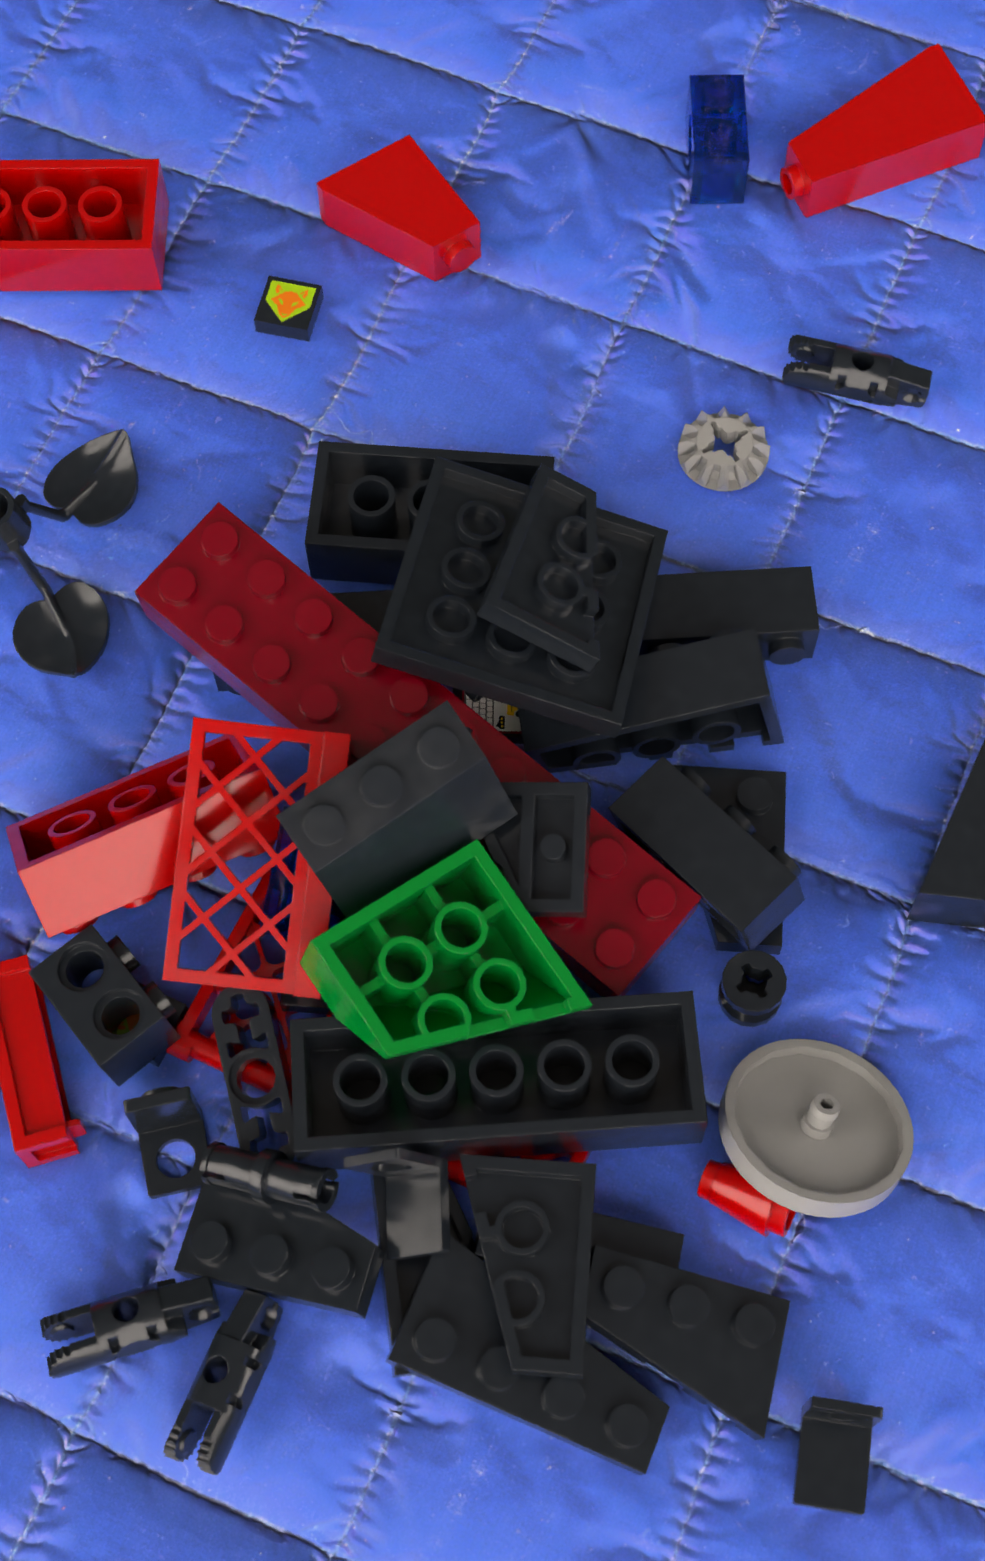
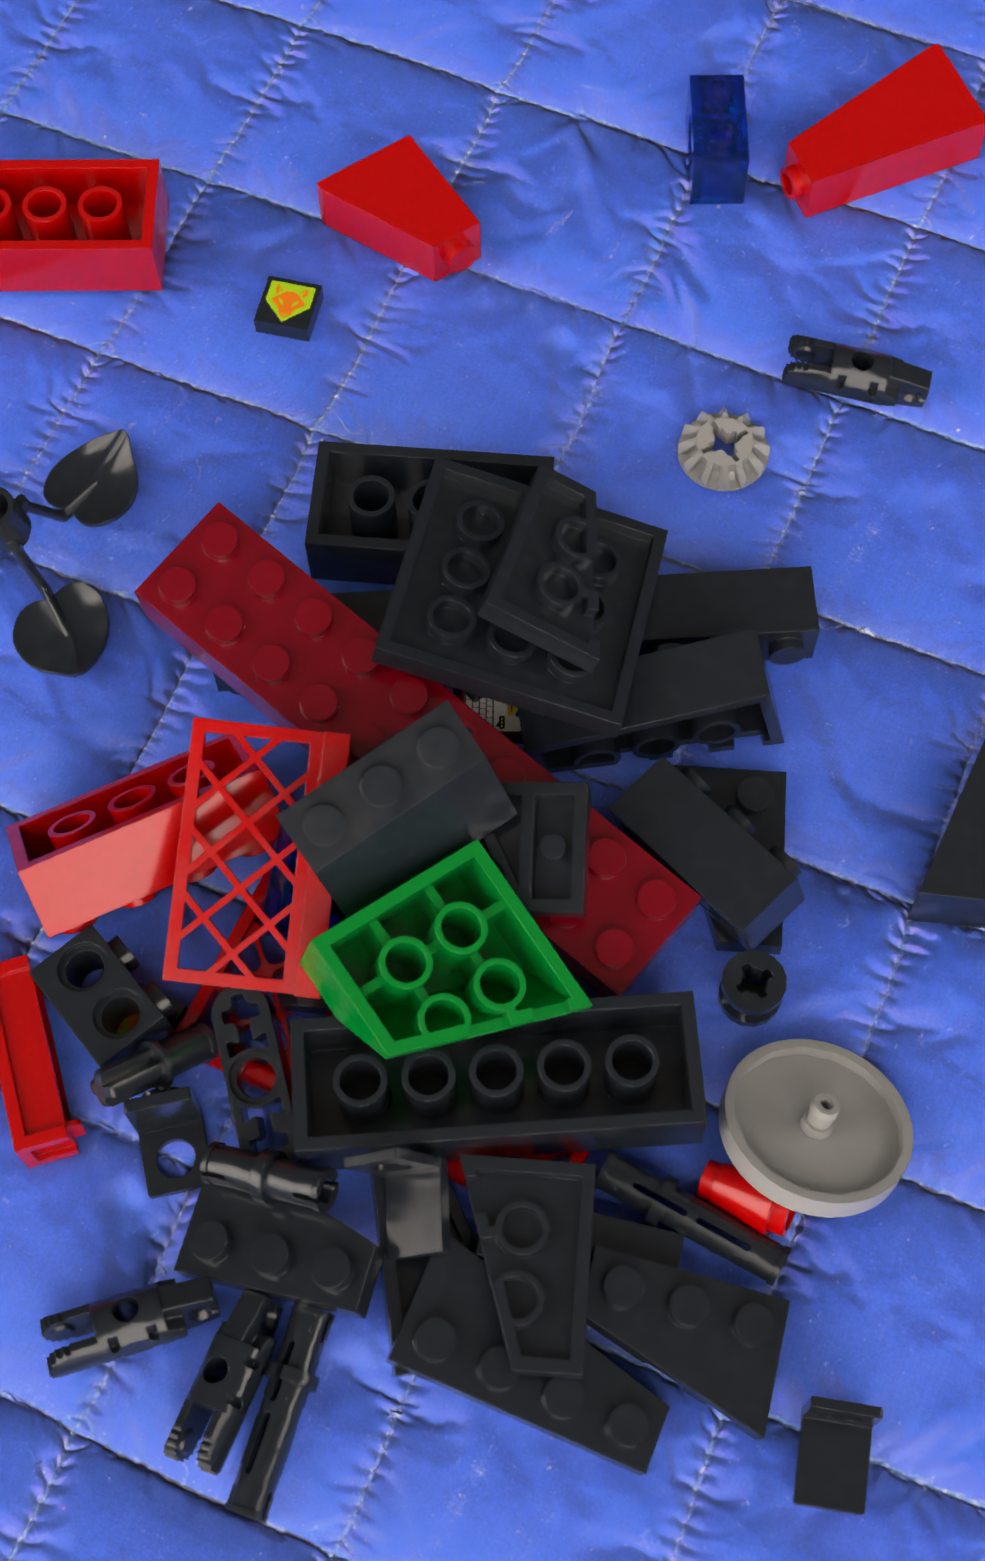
(154, 1064): none -> black axle
(284, 1398): none -> black pin
(764, 1255): none -> black pin

